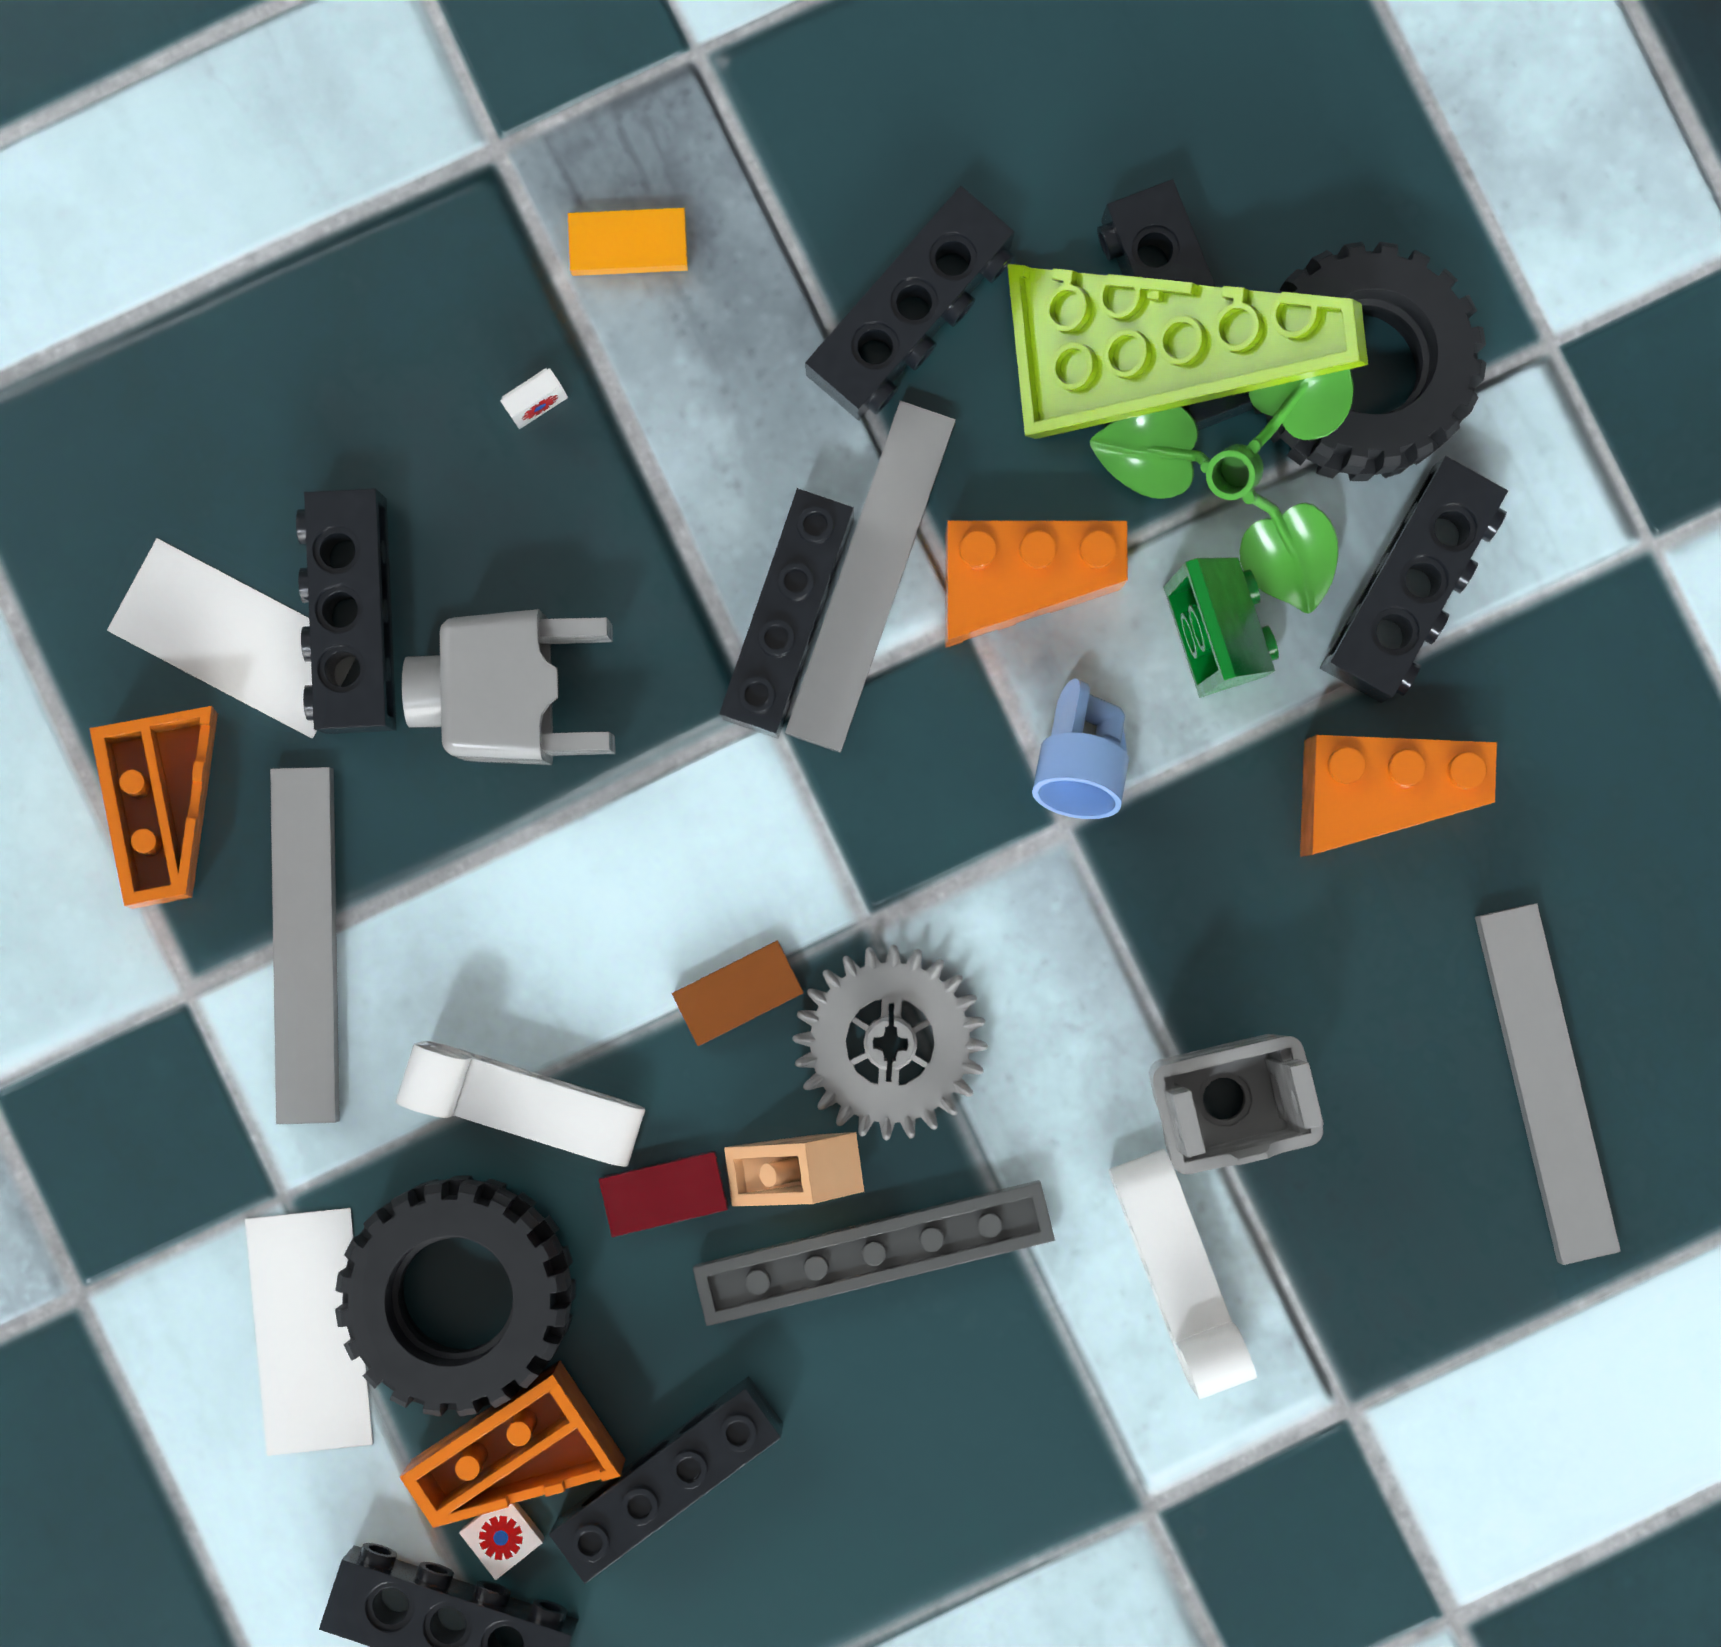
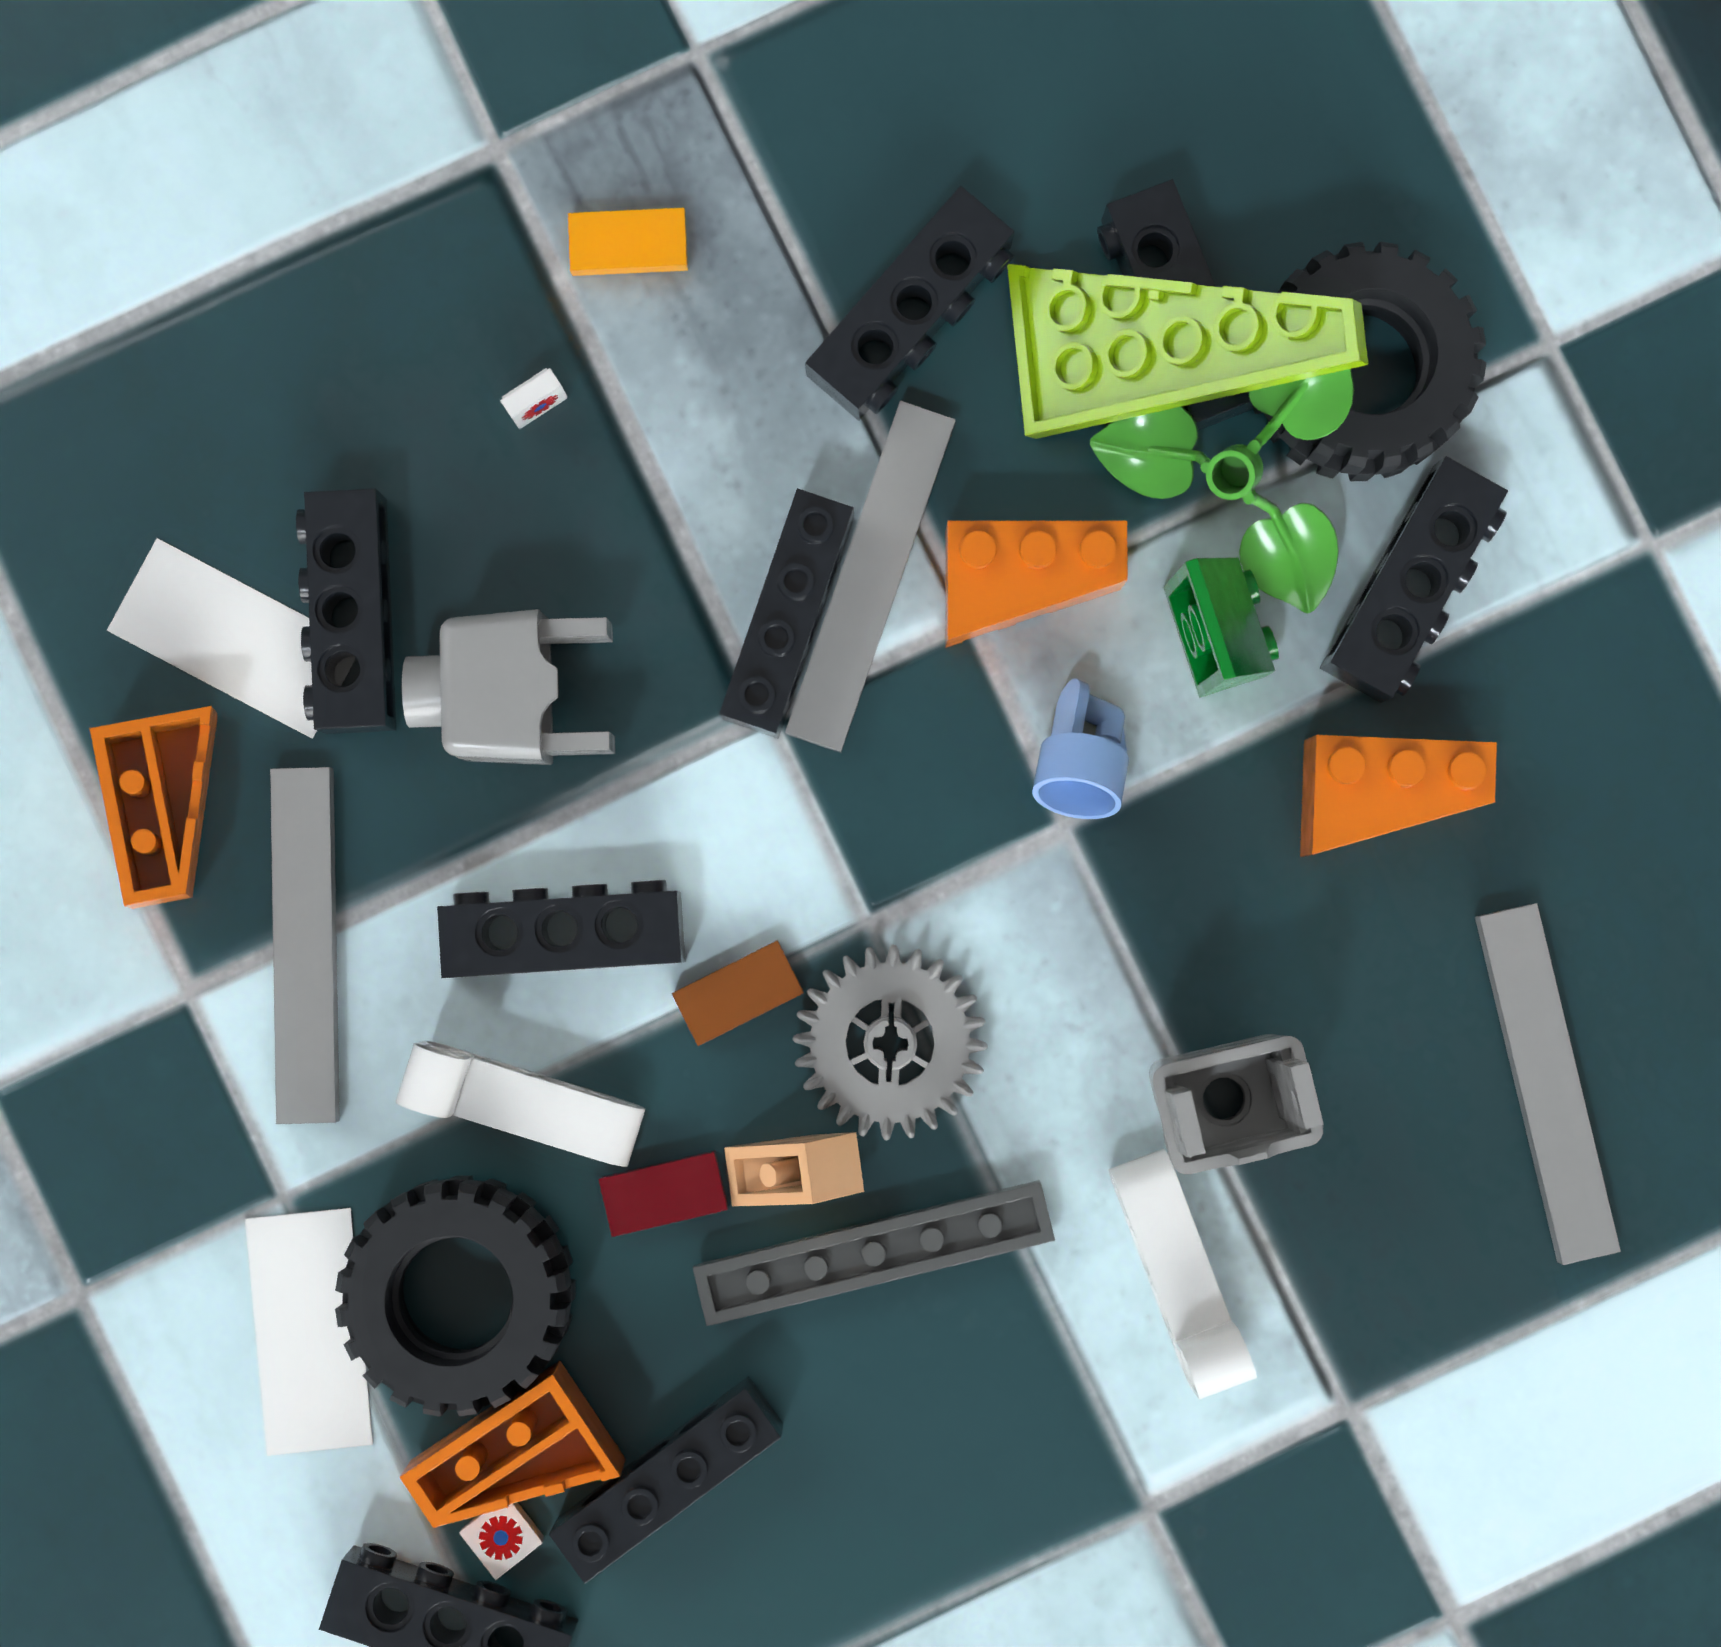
(469, 951): none -> black brick

